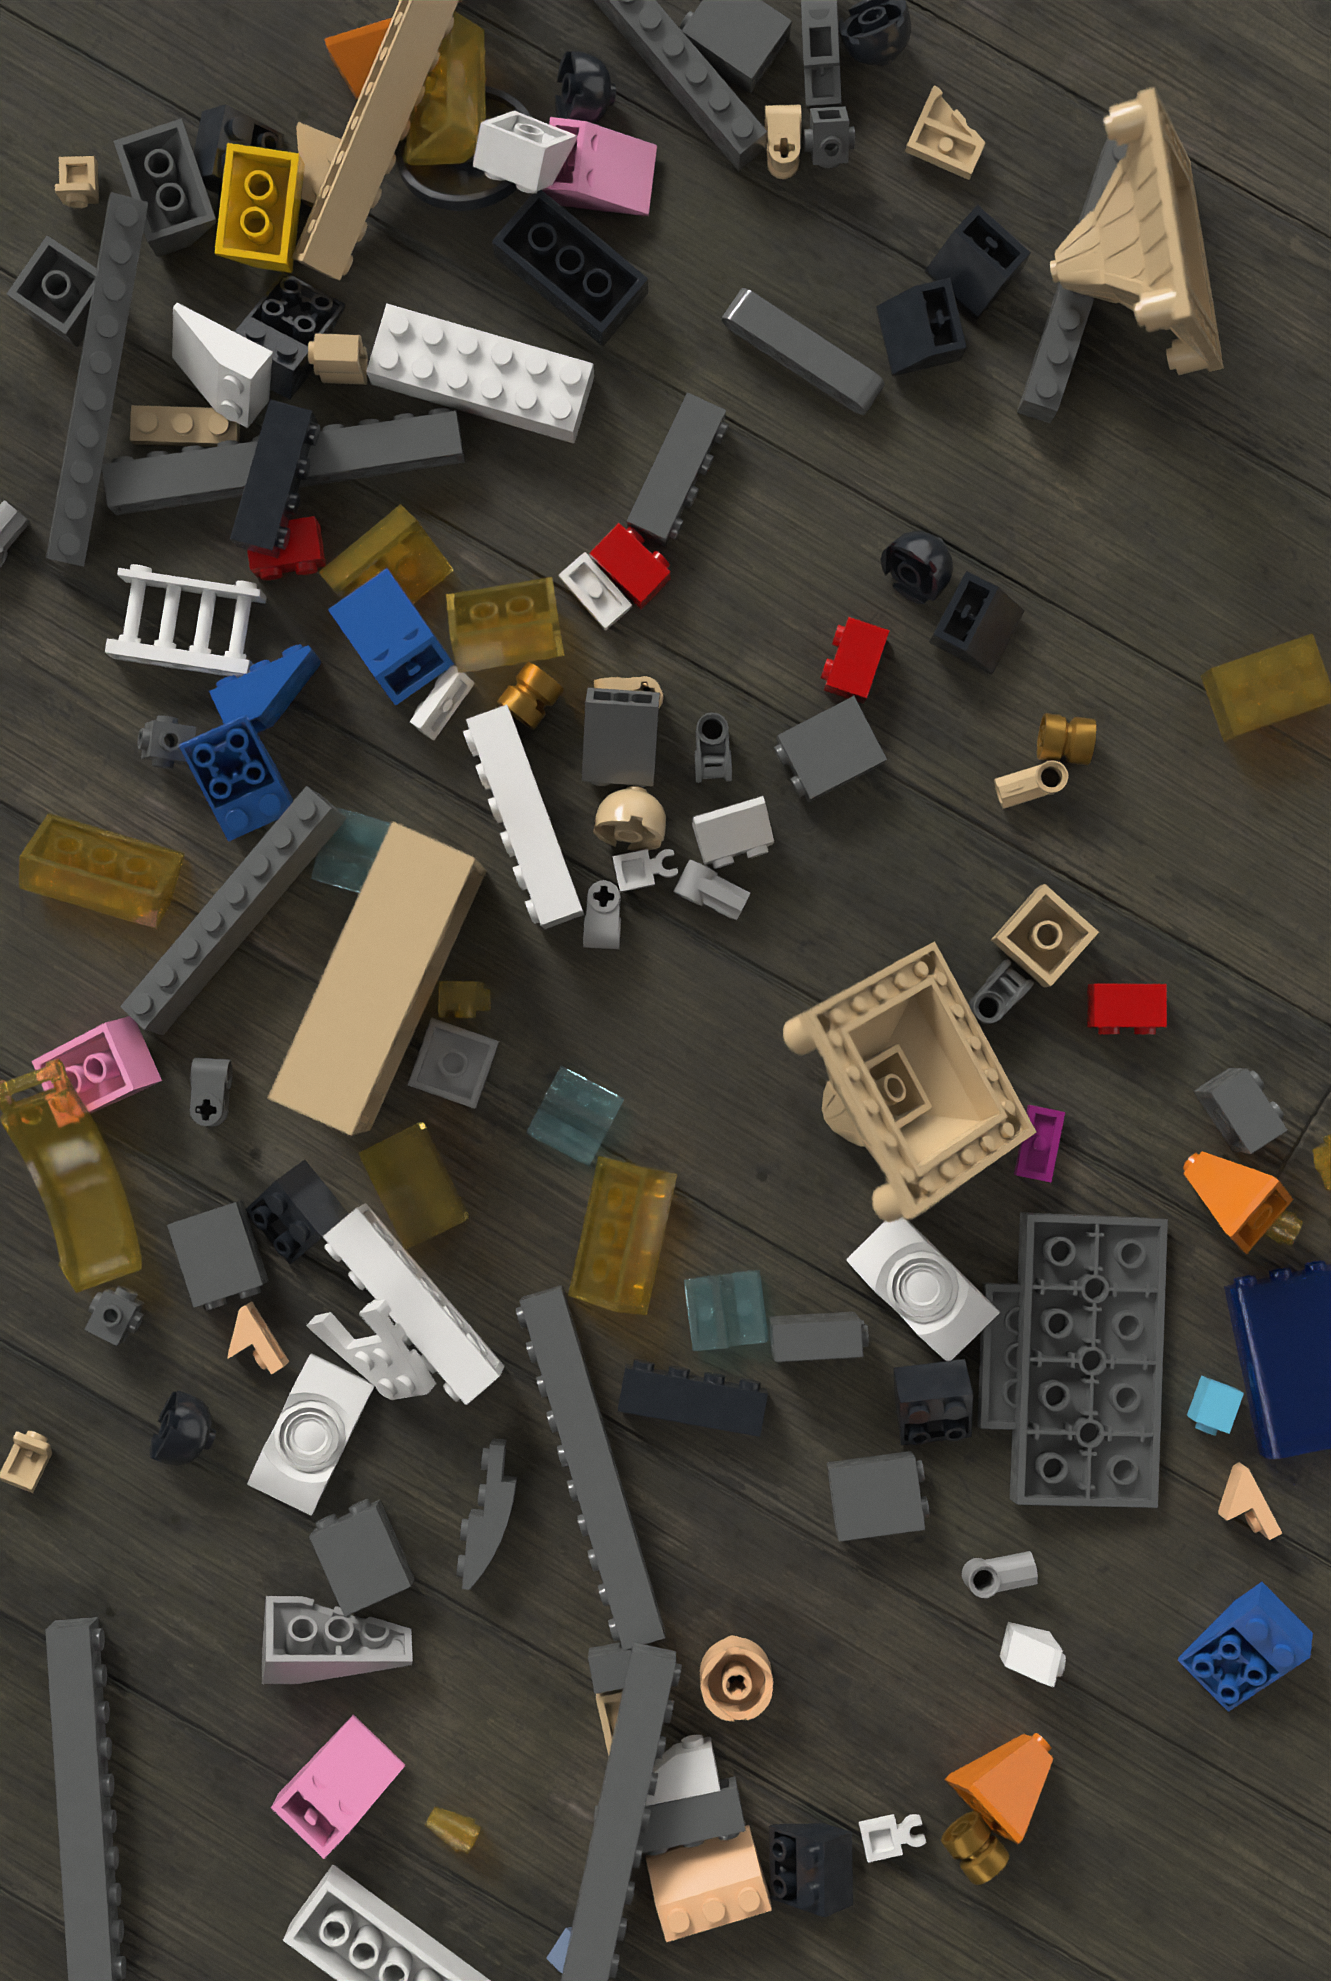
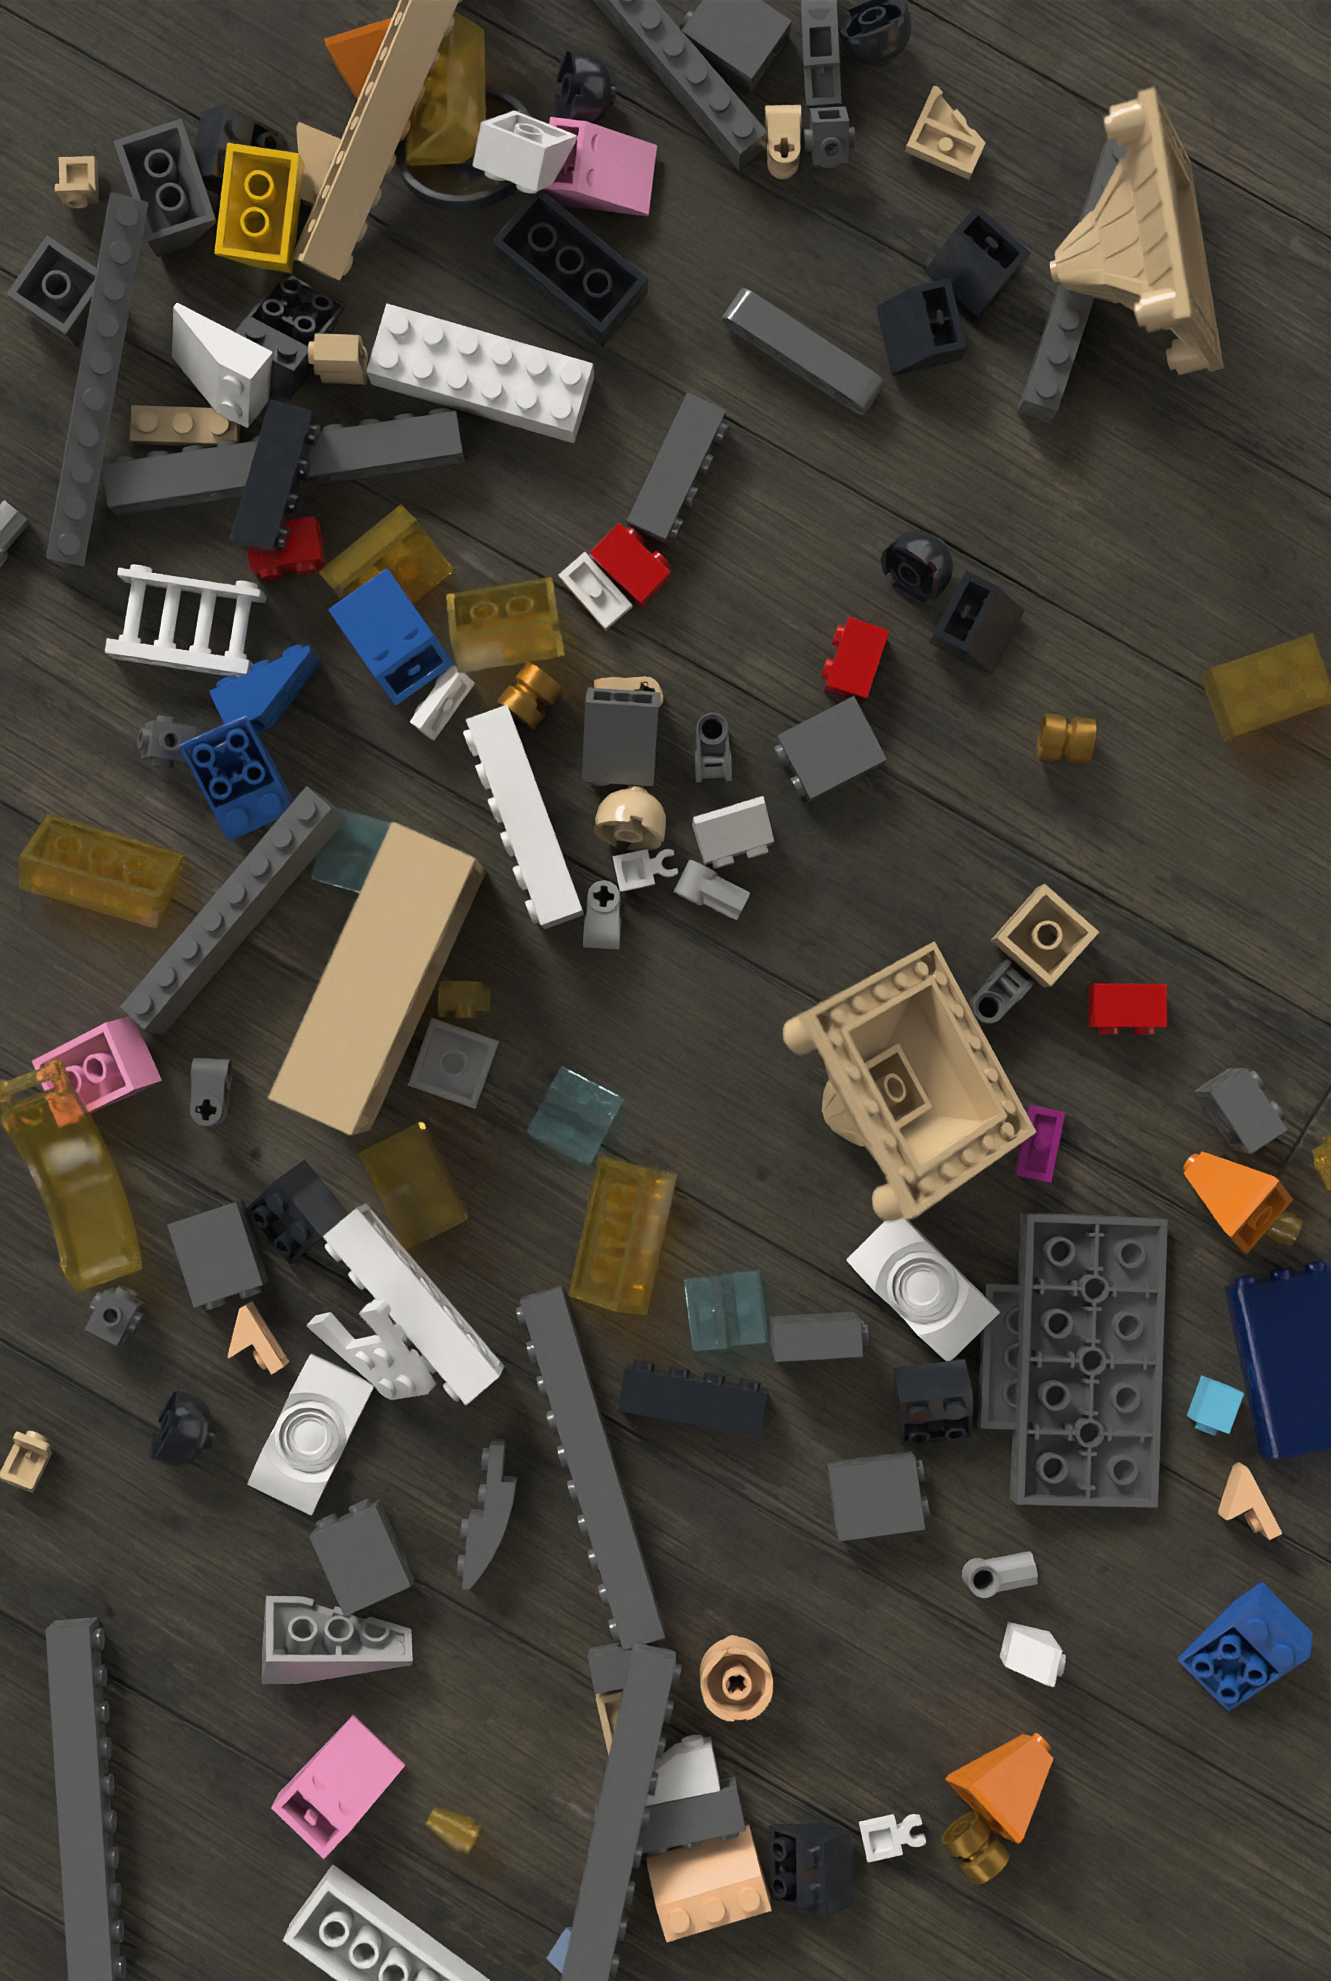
(1027, 784): tan piece -> none

